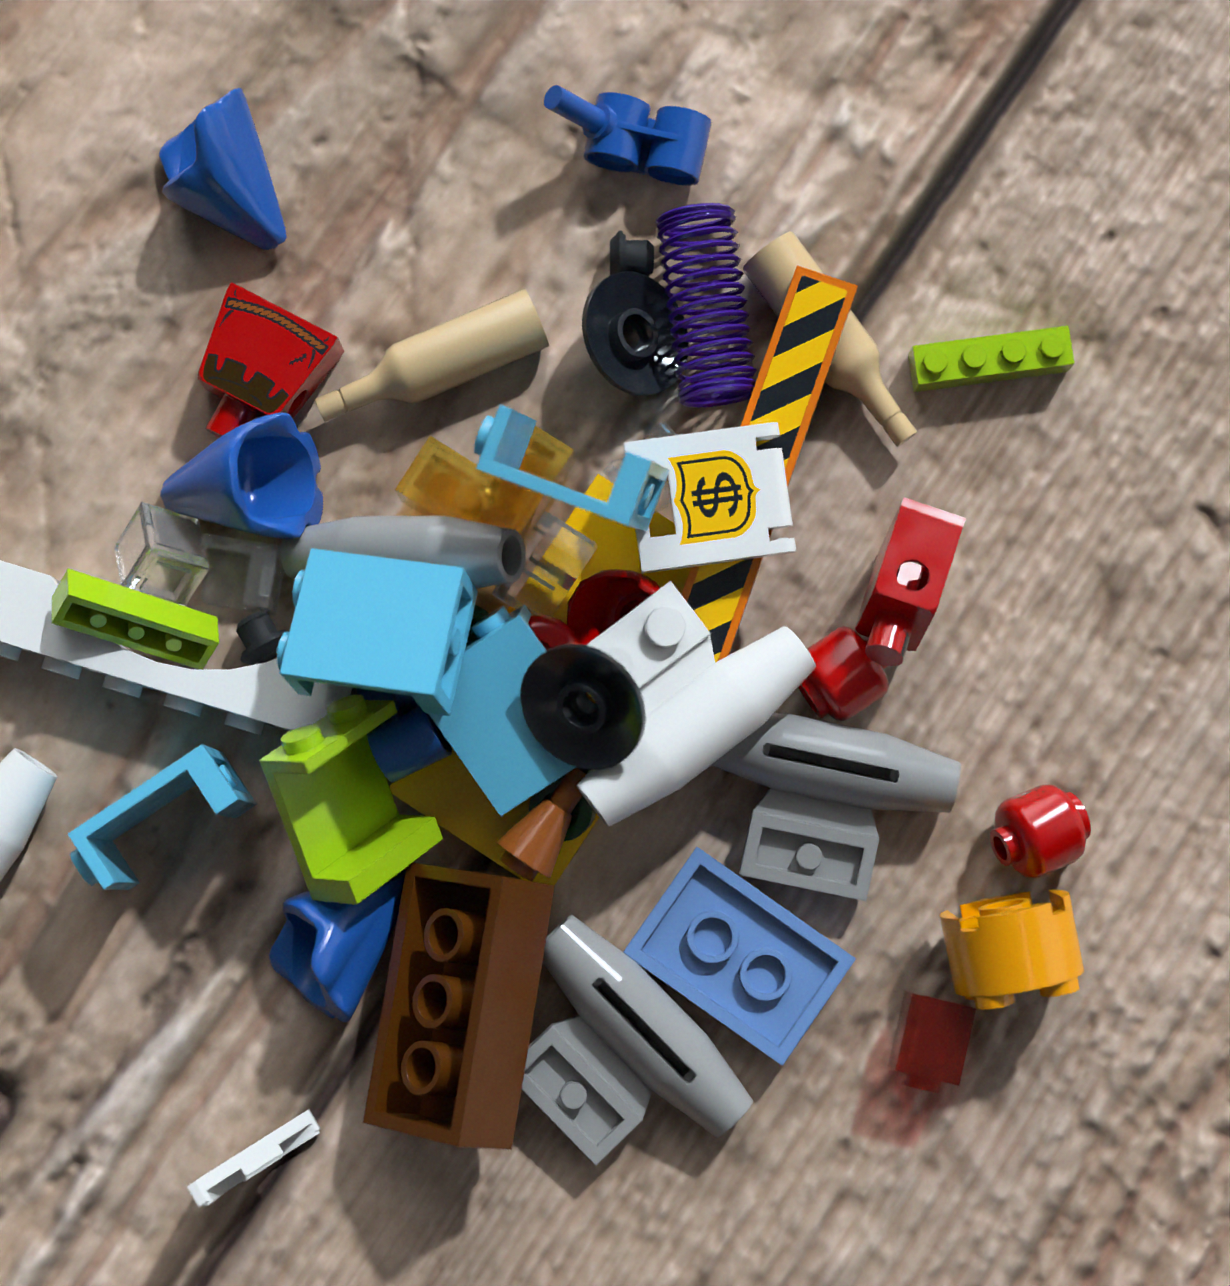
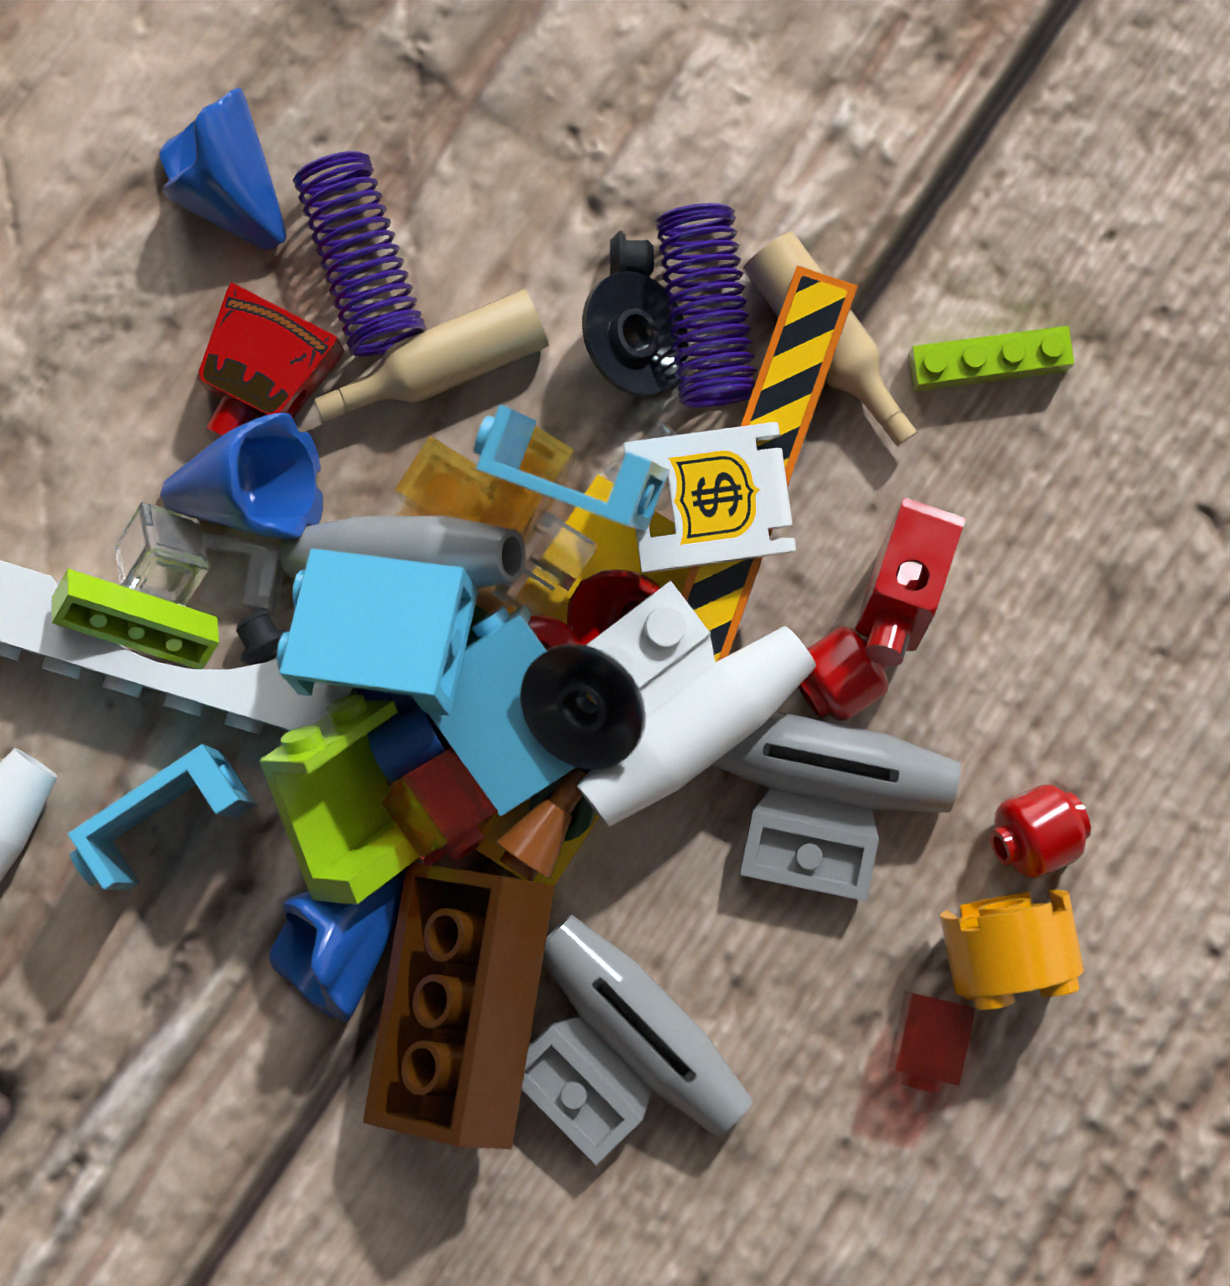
(254, 1159): white tile -> none
(380, 324): none -> dark purple piece
(440, 808): none -> clear red brick
(629, 141): blue beam -> none
(739, 955): medium blue plate -> none

